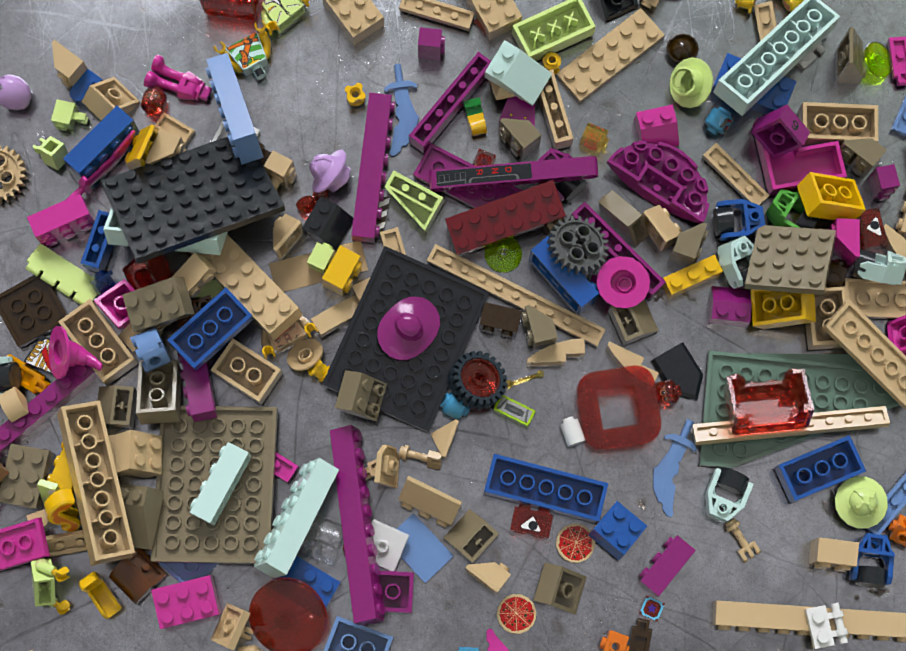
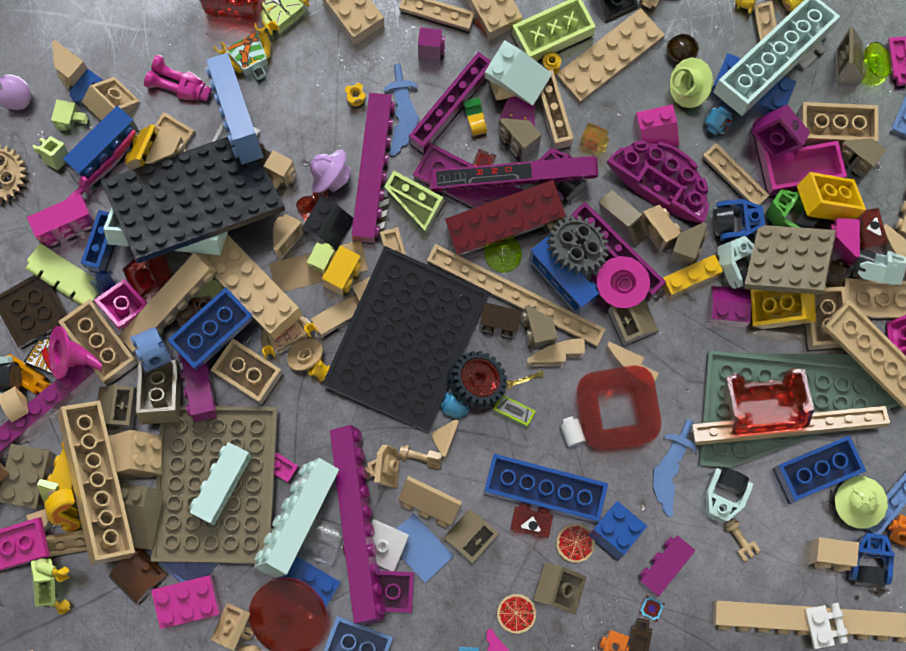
(100, 594): yellow animal -> none
(153, 101): clear red head -> none
(158, 304): dark tan brick -> none
(360, 395): dark tan slope -> none
(408, 328): magenta hat -> none
(489, 574): tan slope -> none
(668, 392): clear red head -> none
(680, 367): black tile -> none
(883, 182): magenta brick -> none

